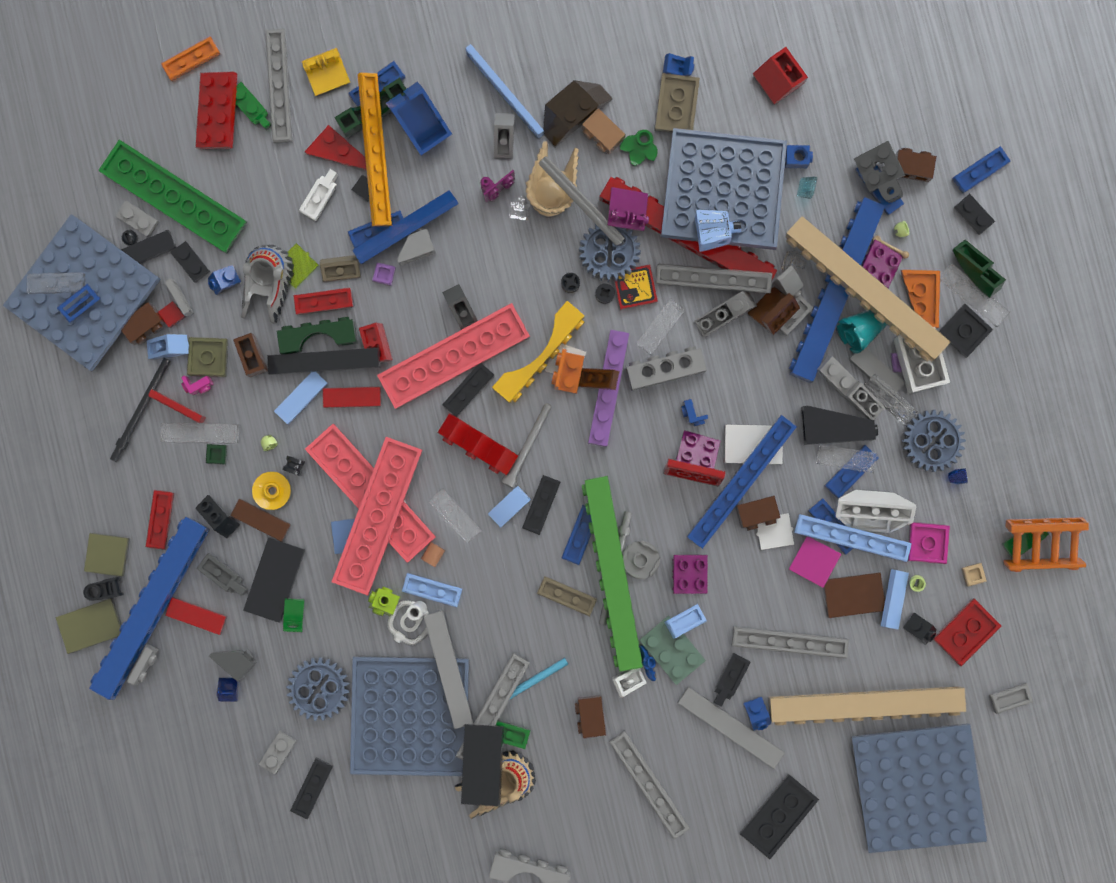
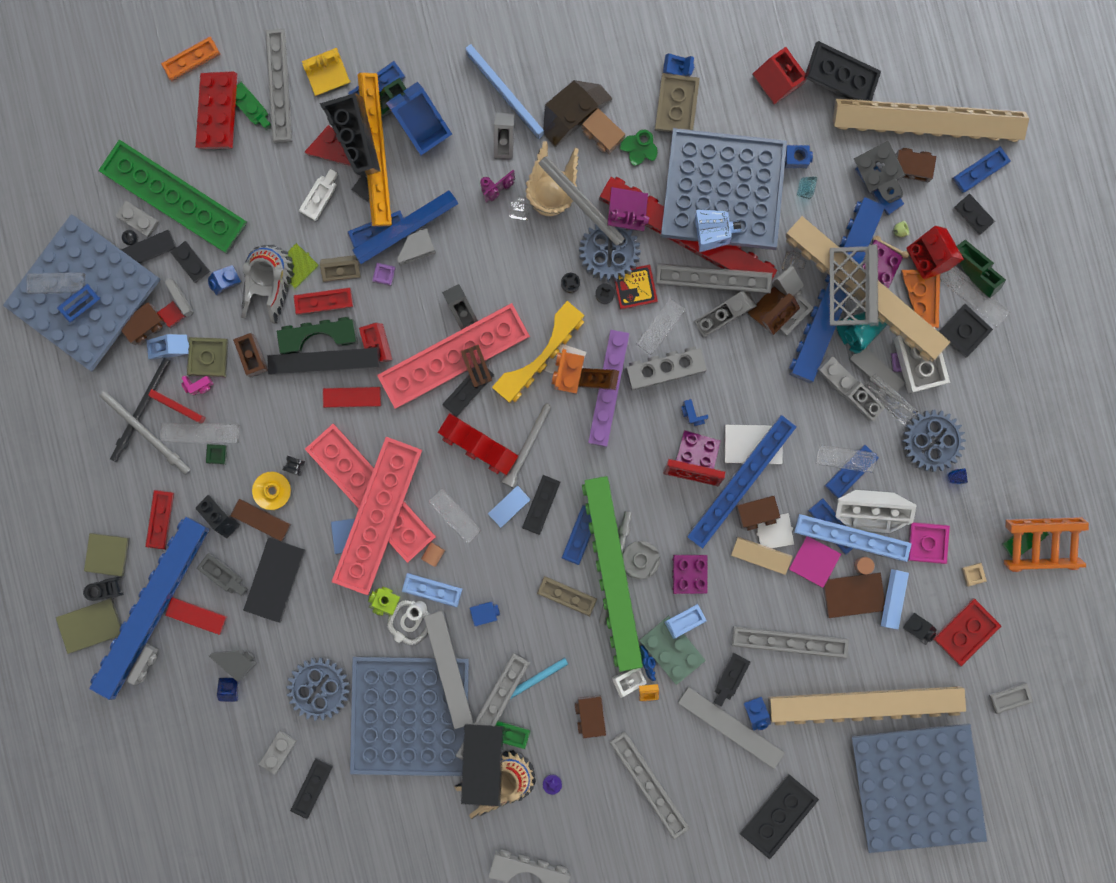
(171, 457): none -> light grey bar
(268, 443): yellowish green hinge -> none
(293, 615): green bracket -> none
(300, 397): light blue tile -> none
(353, 131): none -> black wedge
(470, 350): none -> reddish brown tile
(484, 613): none -> blue brick
(552, 784): none -> dark purple tile
(648, 692): none -> light orange tile
(761, 555): none -> tan tile
(829, 427): black slope -> none
(842, 73): none -> black tile
(864, 565): none -> nougat piece
(870, 281): none -> light grey fence
(921, 583): yellowish green hinge -> none
(930, 119): none -> tan brick
(934, 252): none -> red slope

